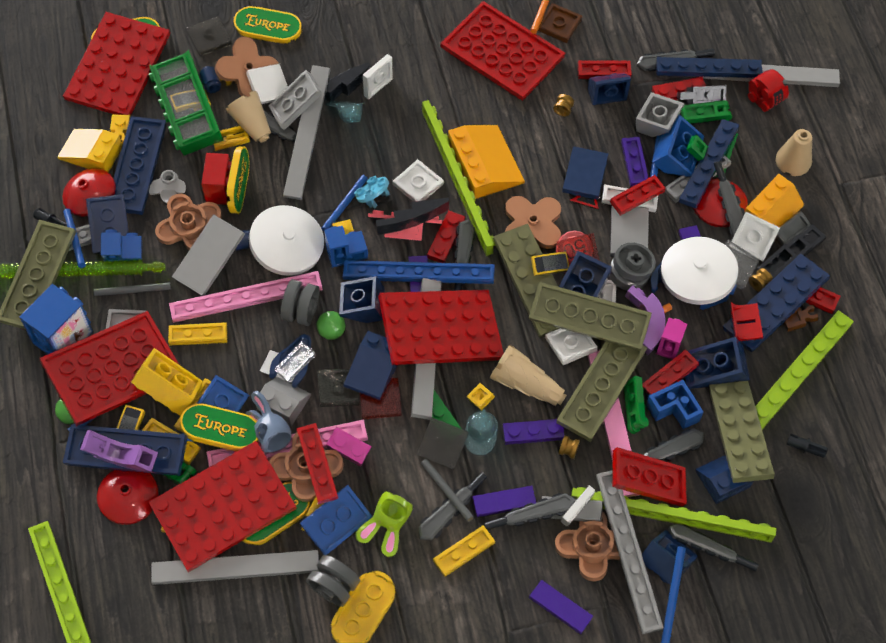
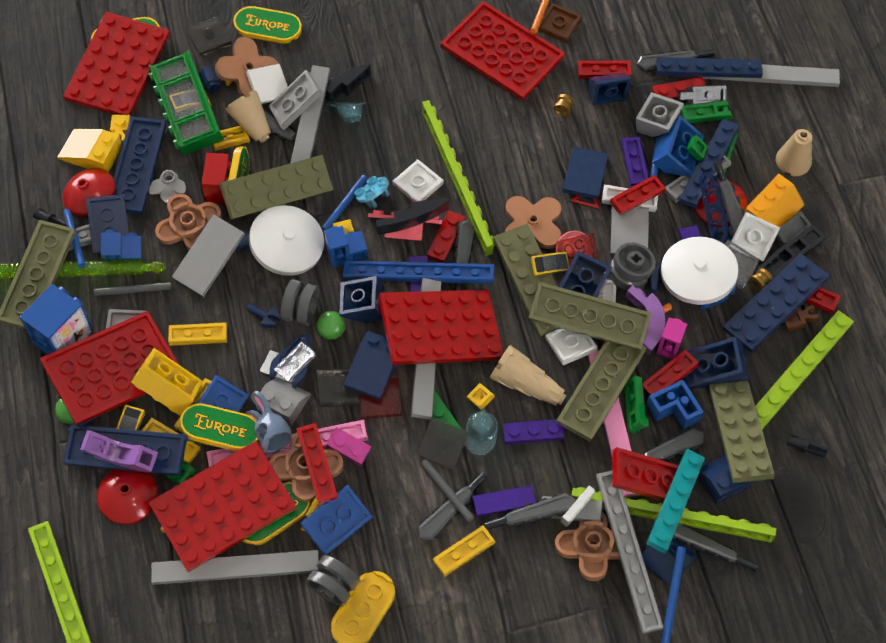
(237, 297): bright pink tile -> none
(265, 315): none -> dark blue bar
(276, 186): none -> olive plate
(377, 76): white tile -> none
(390, 513): lime piece -> none
(484, 159): light orange slope -> none
(561, 607): dark purple tile -> none
(569, 447): pearl gold wheel -> none
(675, 501): none -> teal plate
(711, 208): none -> clear blue beam
(746, 313): red piece -> none
(768, 89): red brick -> none

